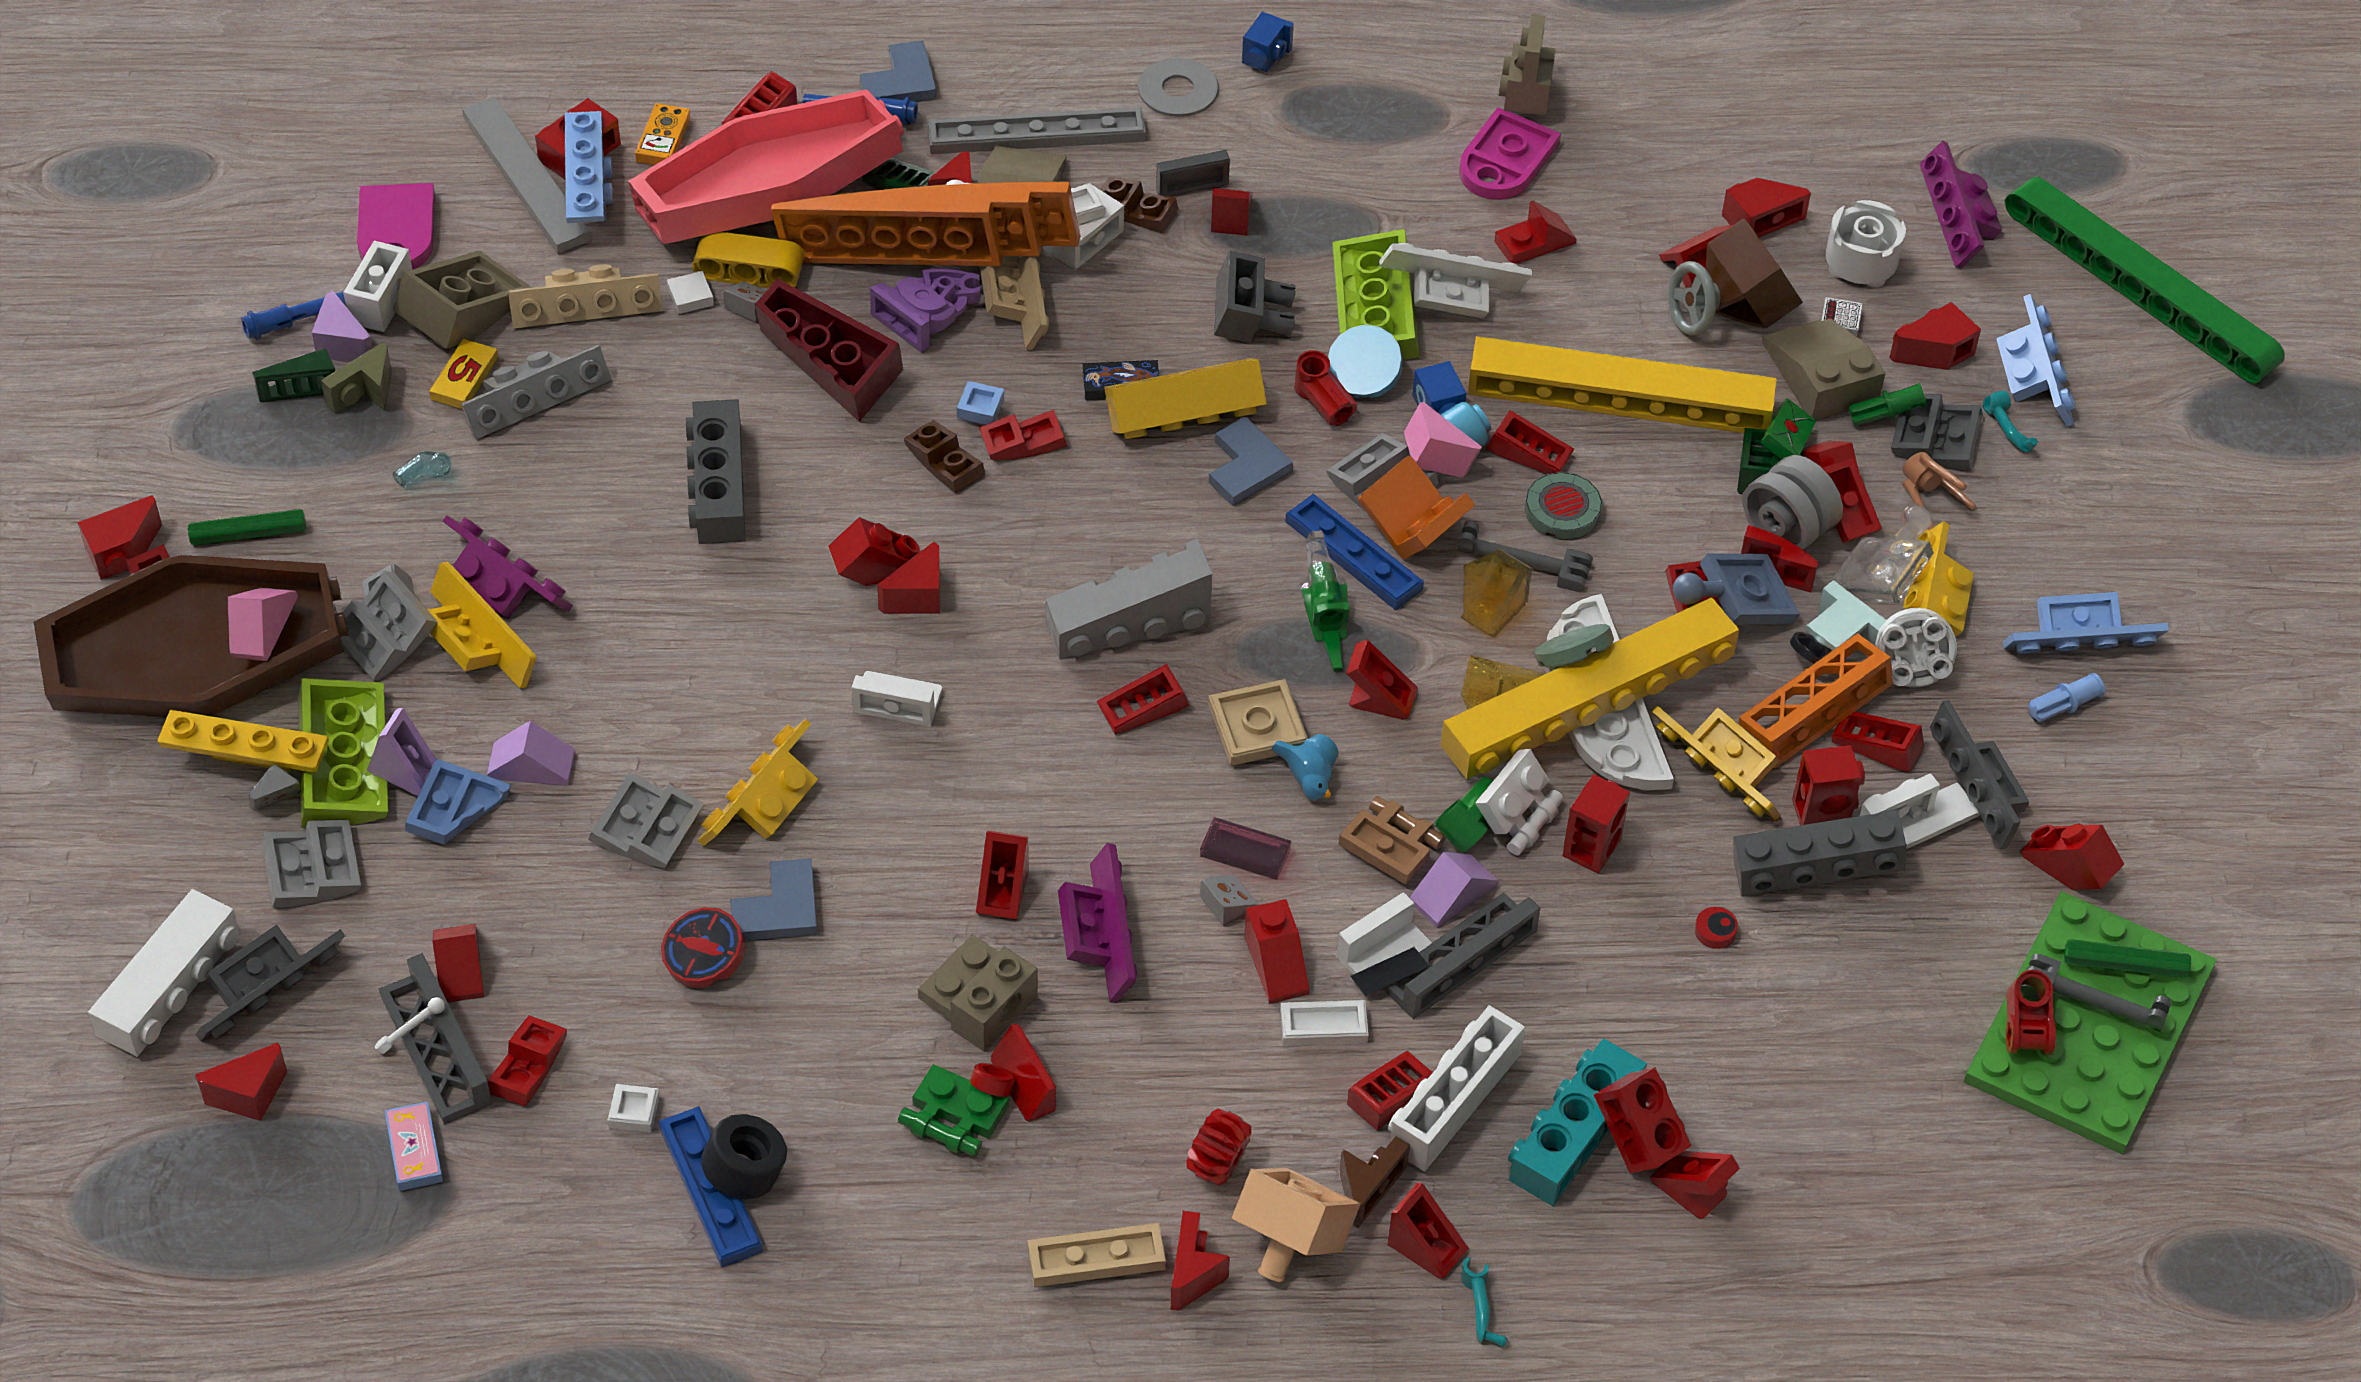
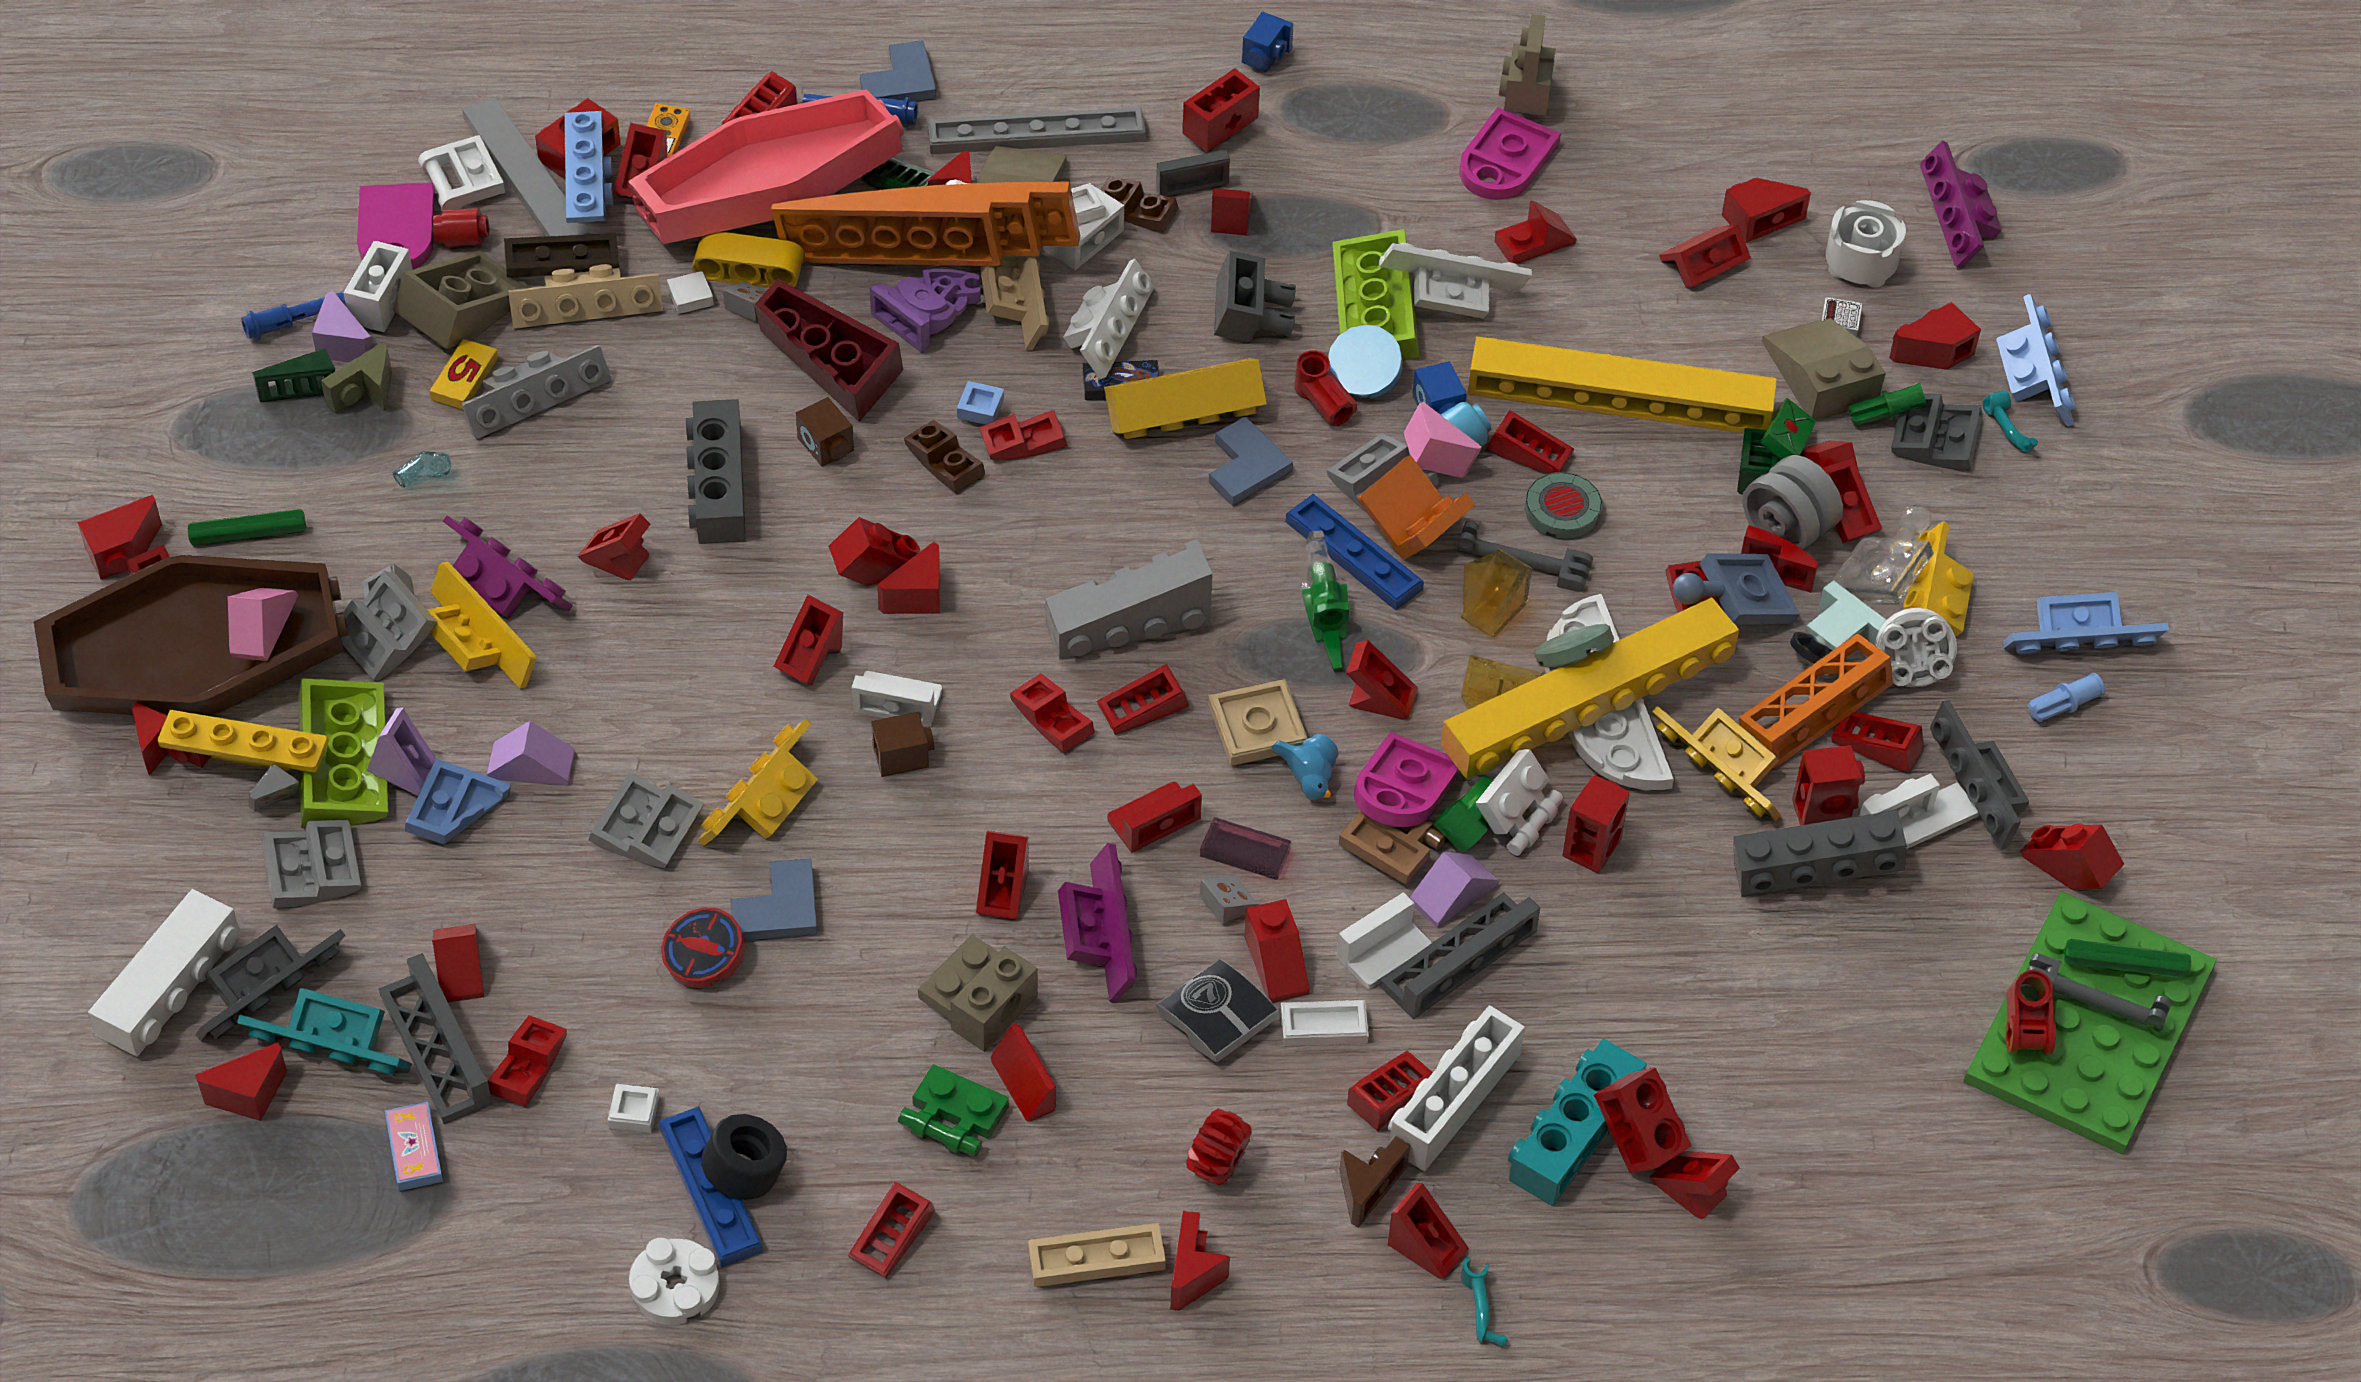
(148, 727): none -> red slope
(332, 1024): none -> teal bracket
(435, 1006): white hinge -> none
(460, 227): none -> red brick
(472, 167): none -> white plate
(550, 253): none -> dark brown plate
(618, 547): none -> red slope
(642, 150): none -> red slope
(670, 1258): none -> white plate
(809, 640): none -> red slope
(825, 431): none -> reddish brown brick
(897, 1195): none -> red slope
(901, 744): none -> reddish brown brick
(992, 1079): red tile -> none
(1049, 712): none -> red slope
(1109, 317): none -> white bracket
(1156, 815): none -> red panel
(1202, 96): light grey gear -> none
(1218, 1010): none -> black slope
(1221, 110): none -> red brick
(1294, 1215): light nougat brick -> none
(1389, 971): black sticker -> none
(1406, 777): none -> dark pink tile
(1716, 927): red tile -> none
(1737, 284): reddish brown piece -> none
(1927, 475): nougat plant -> none
(2145, 280): green beam -> none

